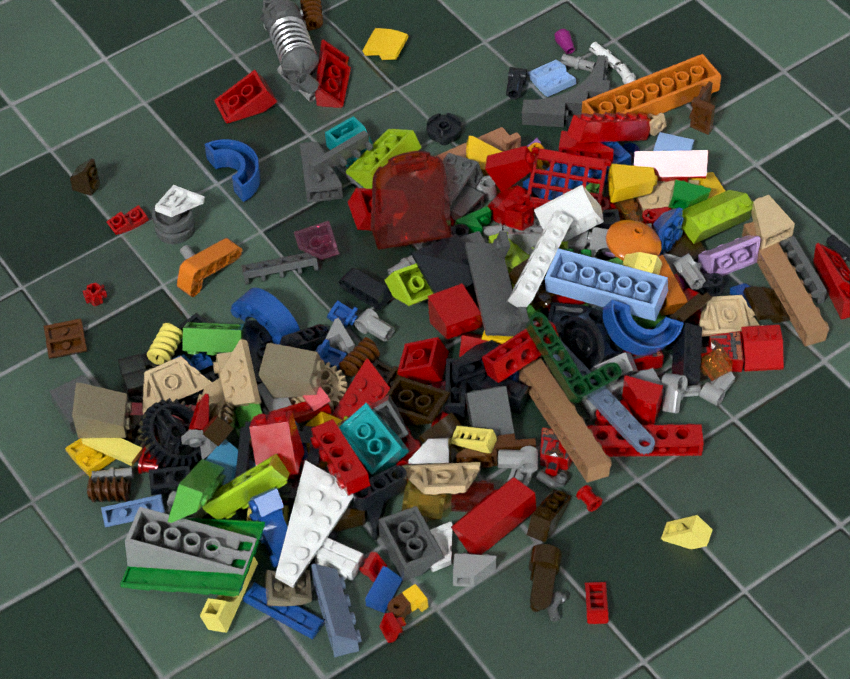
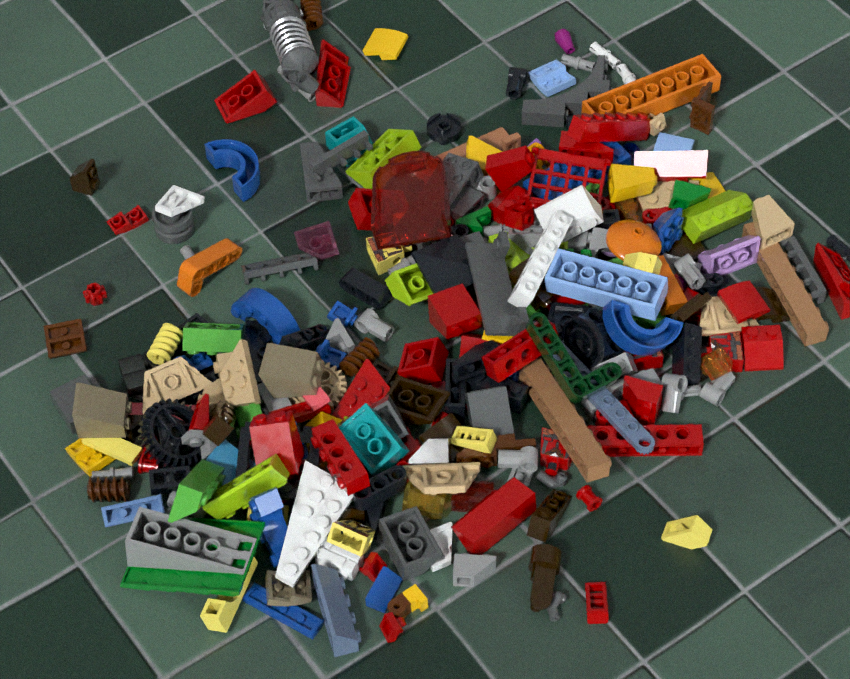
(355, 536): none -> light yellow torso
(385, 258): none -> light yellow torso
(743, 301): none -> red slope

